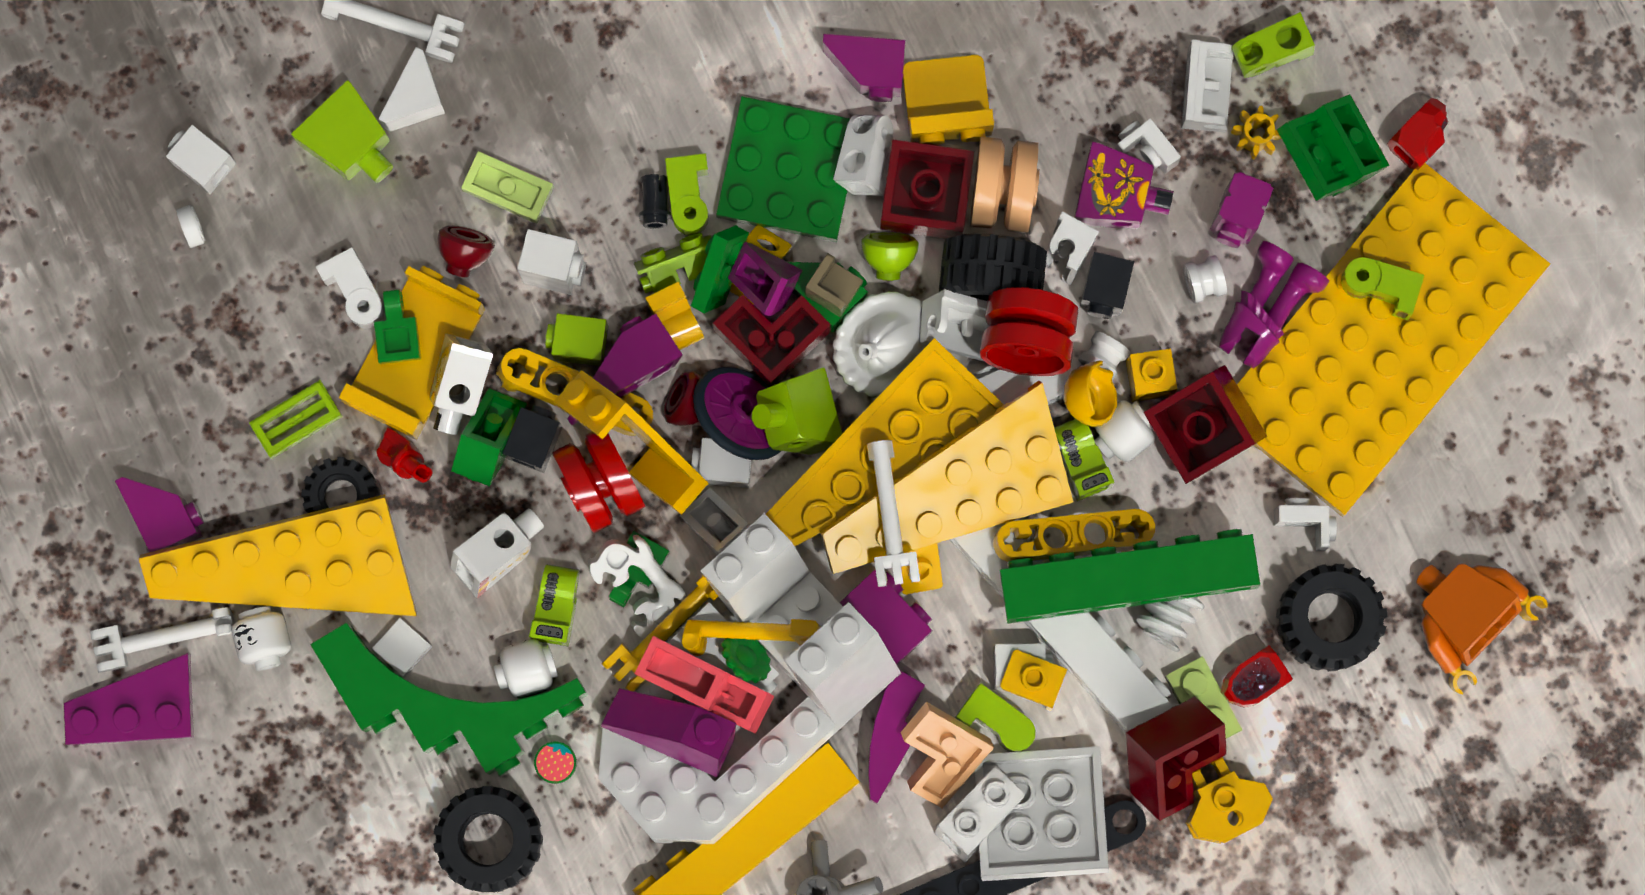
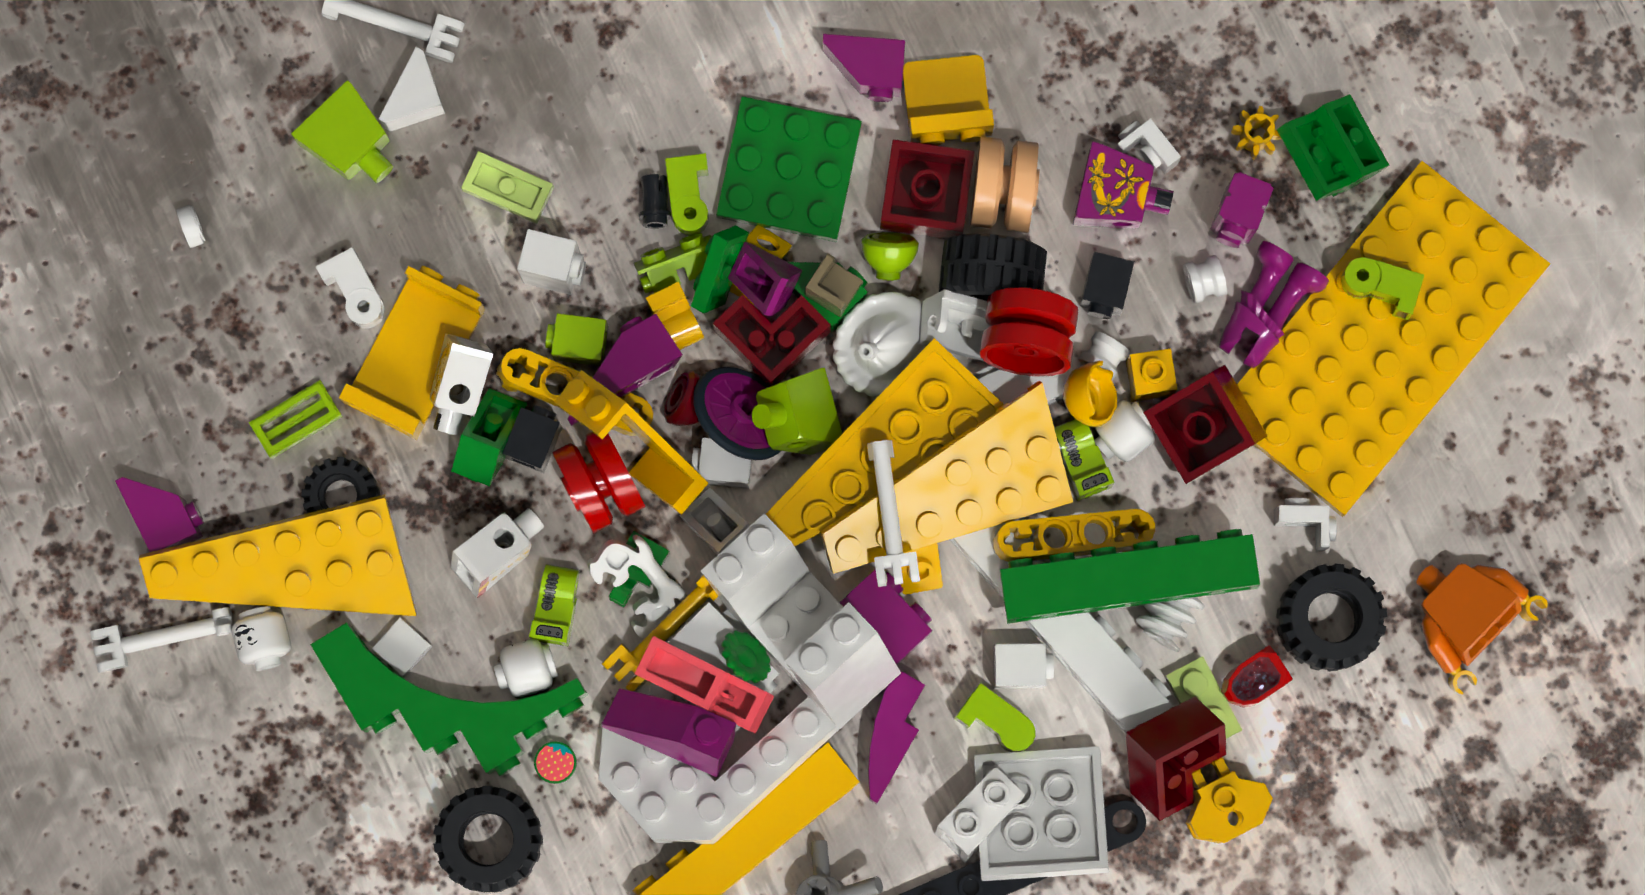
(137, 708): magenta wing -> none
(199, 158): white brick -> none
(396, 336): green plate -> none
(402, 457): red piece -> none
(463, 249): dark red brick -> none
(697, 631): yellow hinge -> none
(864, 155): white leg -> none
(952, 749): light nougat plate -> none
(1033, 678): yellow bracket -> none
(1071, 240): white hinge -> none
(1207, 86): white hinge -> none
(1274, 46): lime leg -> none
(1420, 135): red rock -> none

